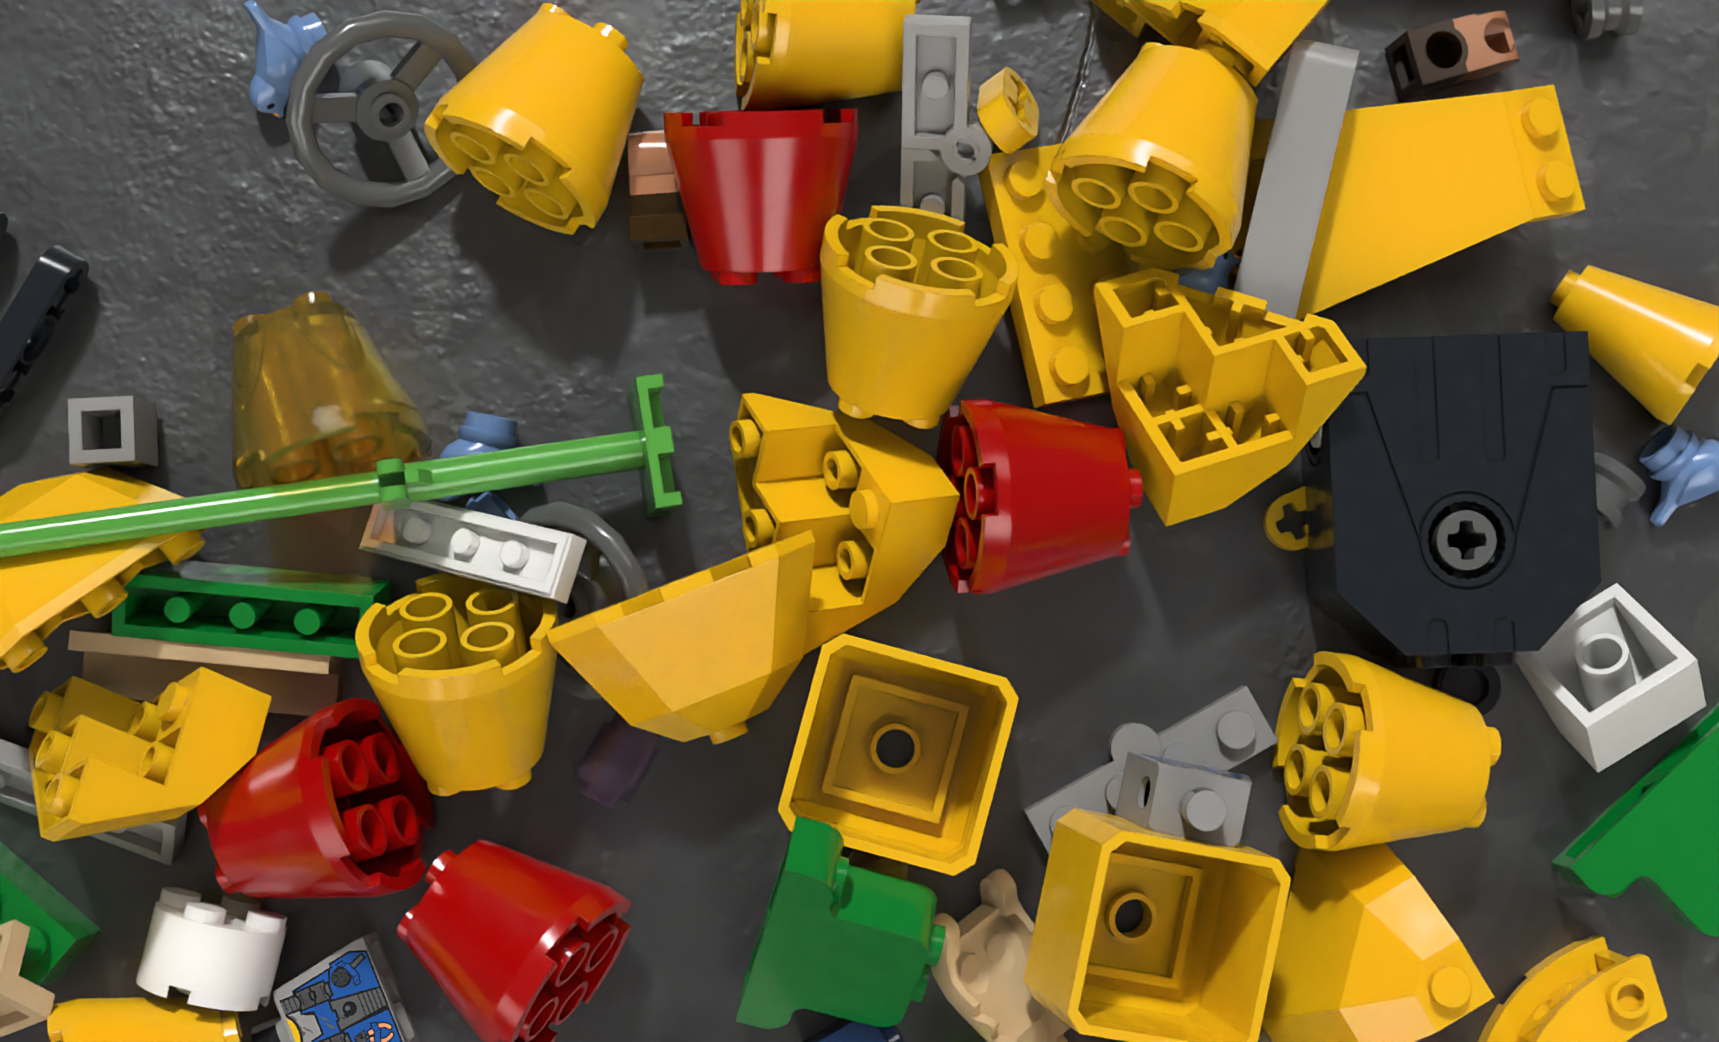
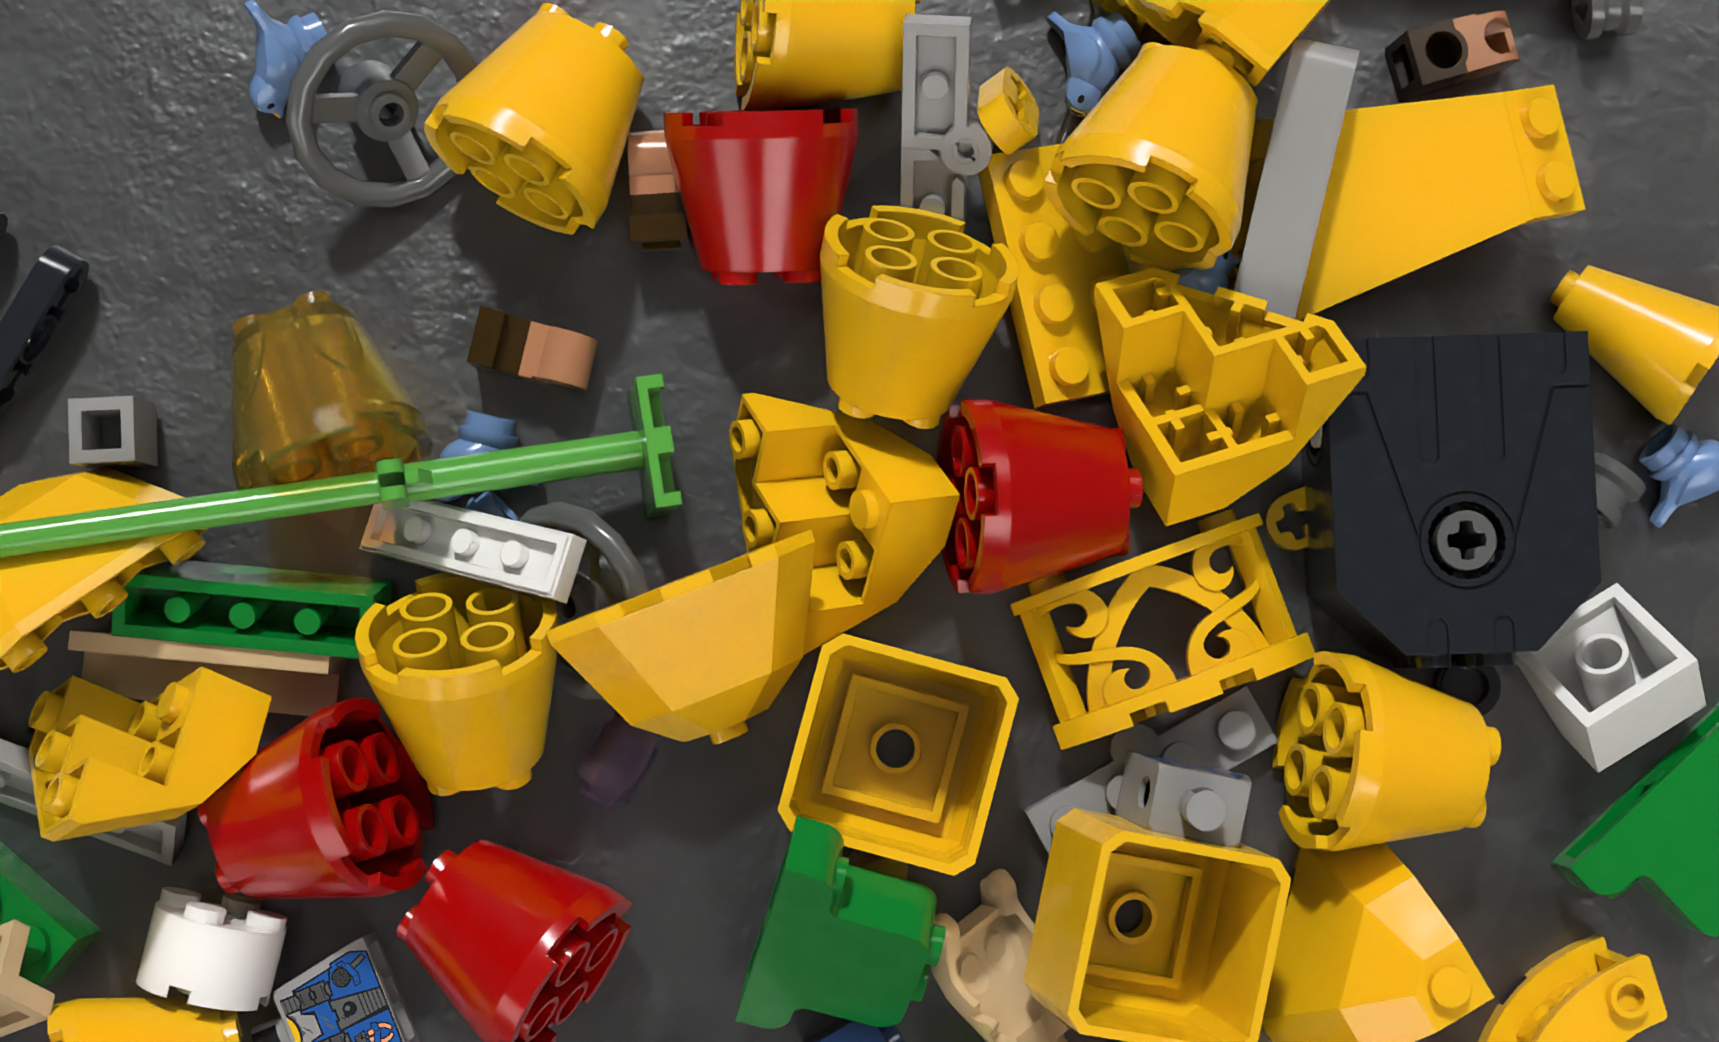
(531, 350): none -> leg
(1094, 57): none -> medium blue animal
(1114, 706): none -> yellow fence

